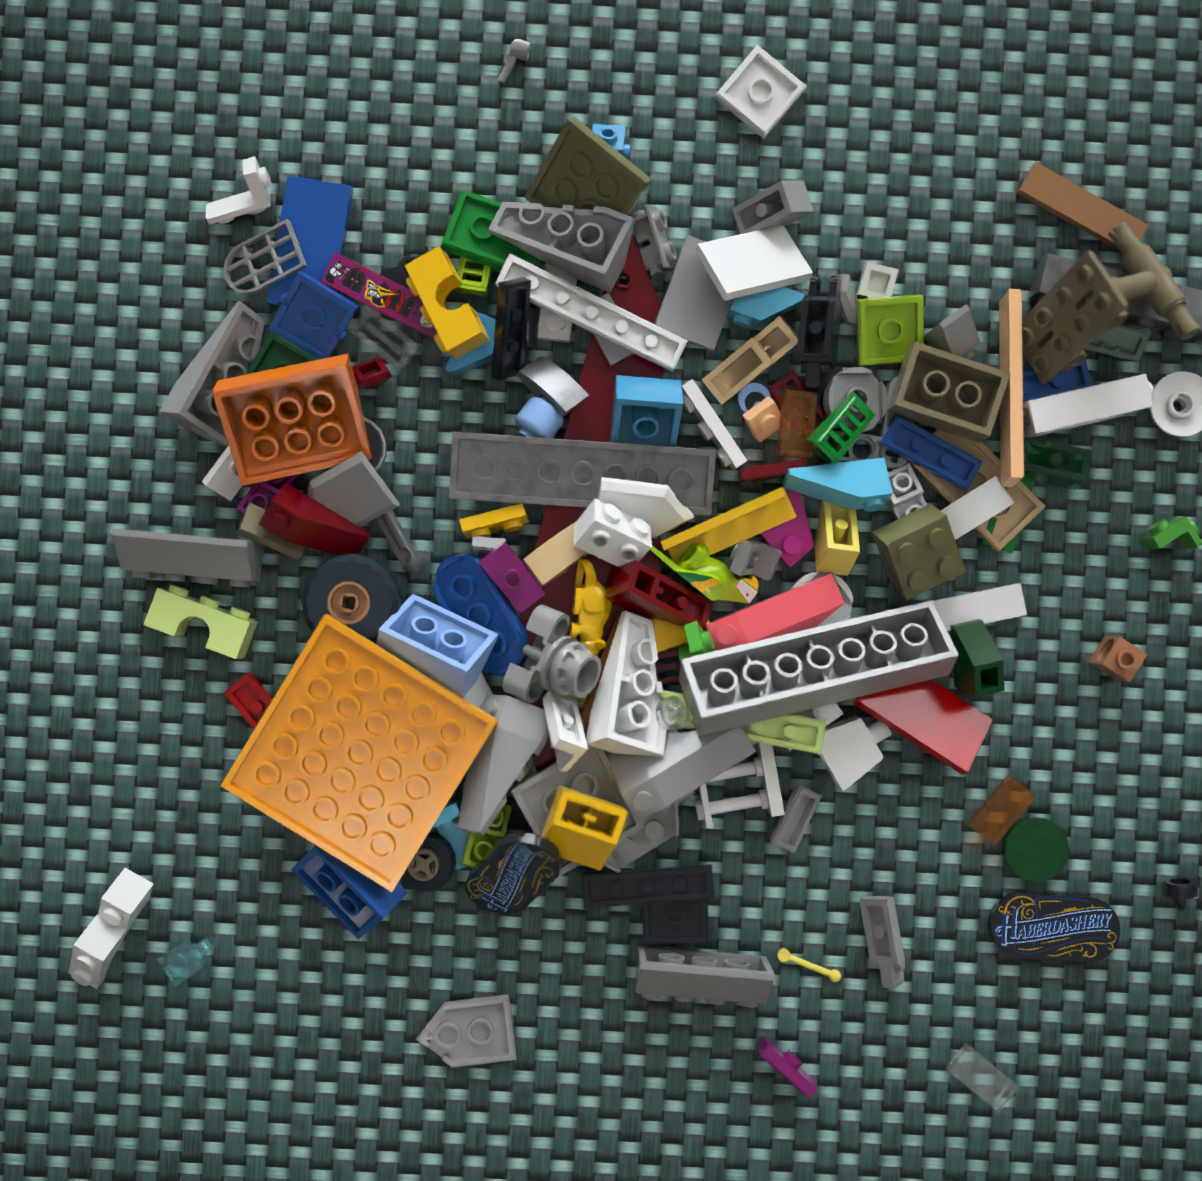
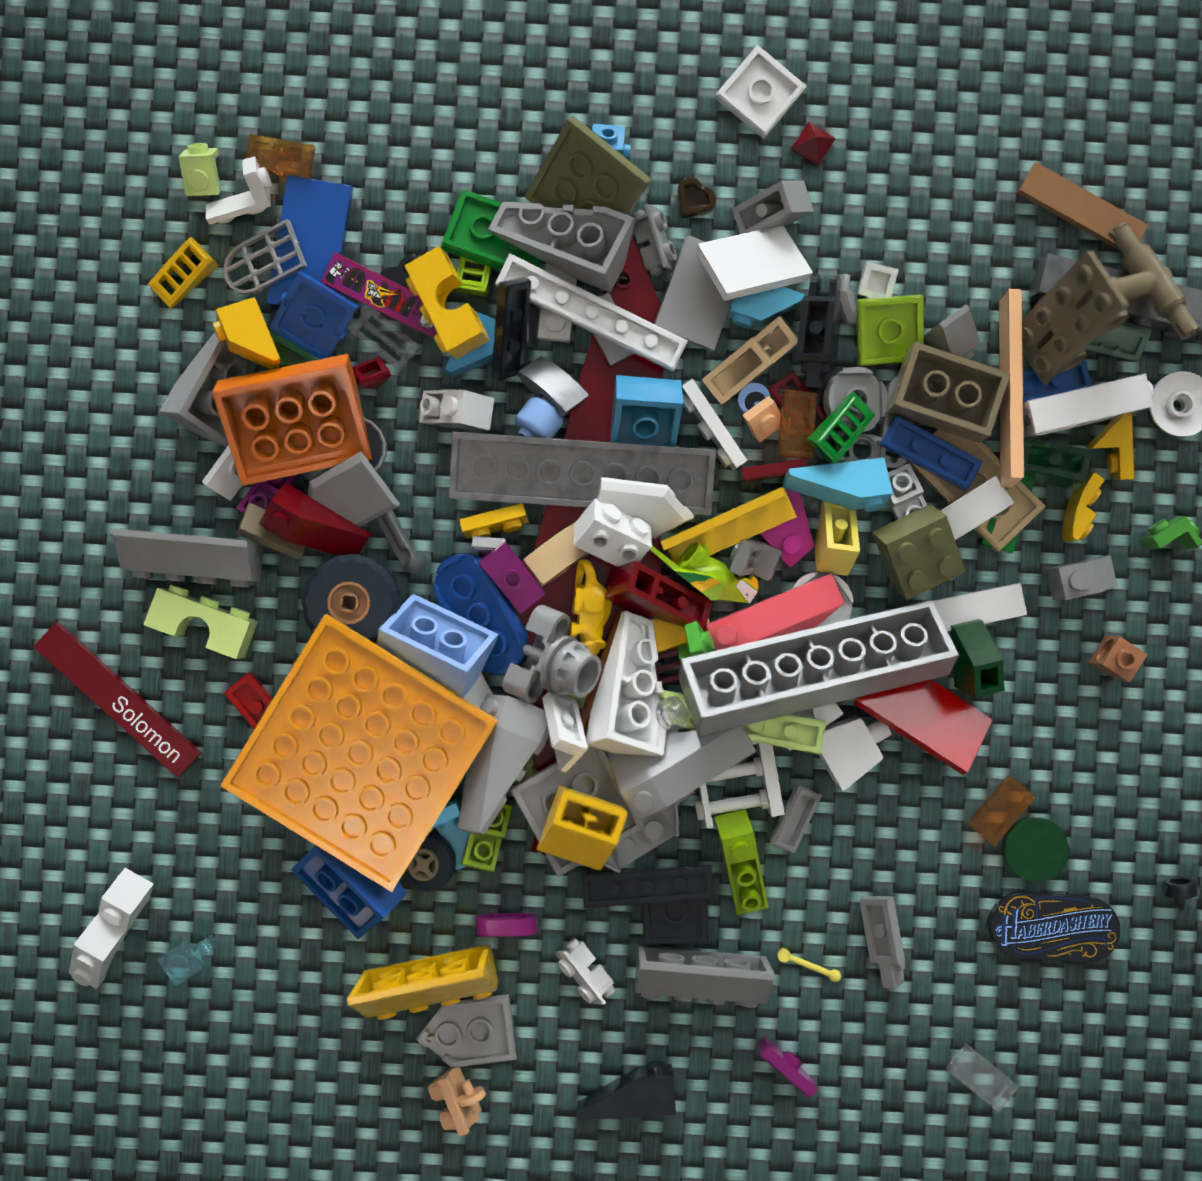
(117, 699): none -> dark red tile
(198, 274): none -> yellow slope
(200, 170): none -> yellowish green bracket
(246, 333): none -> yellow slope
(281, 156): none -> clear orange plate
(425, 982): none -> yellow slope
(456, 409): none -> white slope
(460, 1099): none -> light nougat hips
(506, 924): none -> magenta beam
(513, 873): black tile -> none
(518, 50): light grey hand -> none
(591, 983): none -> white hinge
(638, 1093): none -> black slope
(694, 198): none -> dark brown tile
(741, 861): none -> lime slope
(813, 144): none -> dark red slope
(1077, 515): none -> yellow slope
(1081, 578): none -> light grey slope
(1119, 437): none -> yellow slope

